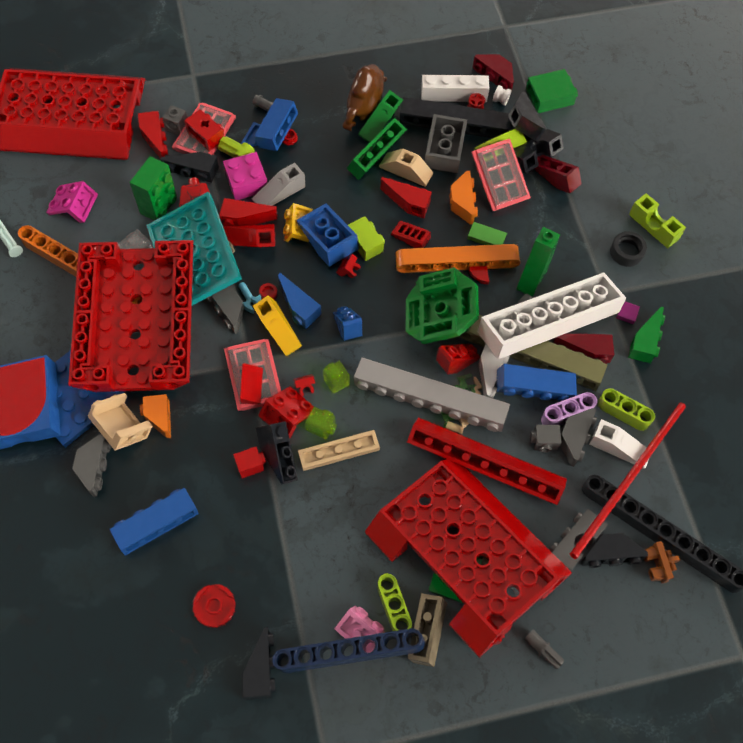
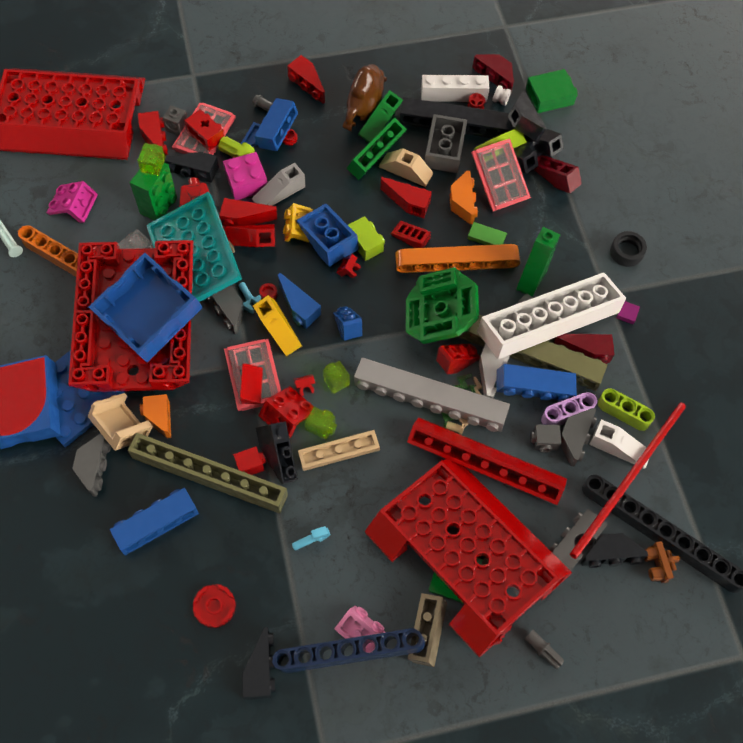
(146, 307): none -> blue tile
(151, 159): none -> clear neon green brick
(208, 473): none -> olive brick
(305, 75): none -> red slope
(317, 535): none -> medium azure bar
(393, 594): lime beam -> none
(479, 273): red tile -> none
(645, 342): green slope -> none
(646, 214): lime arch -> none

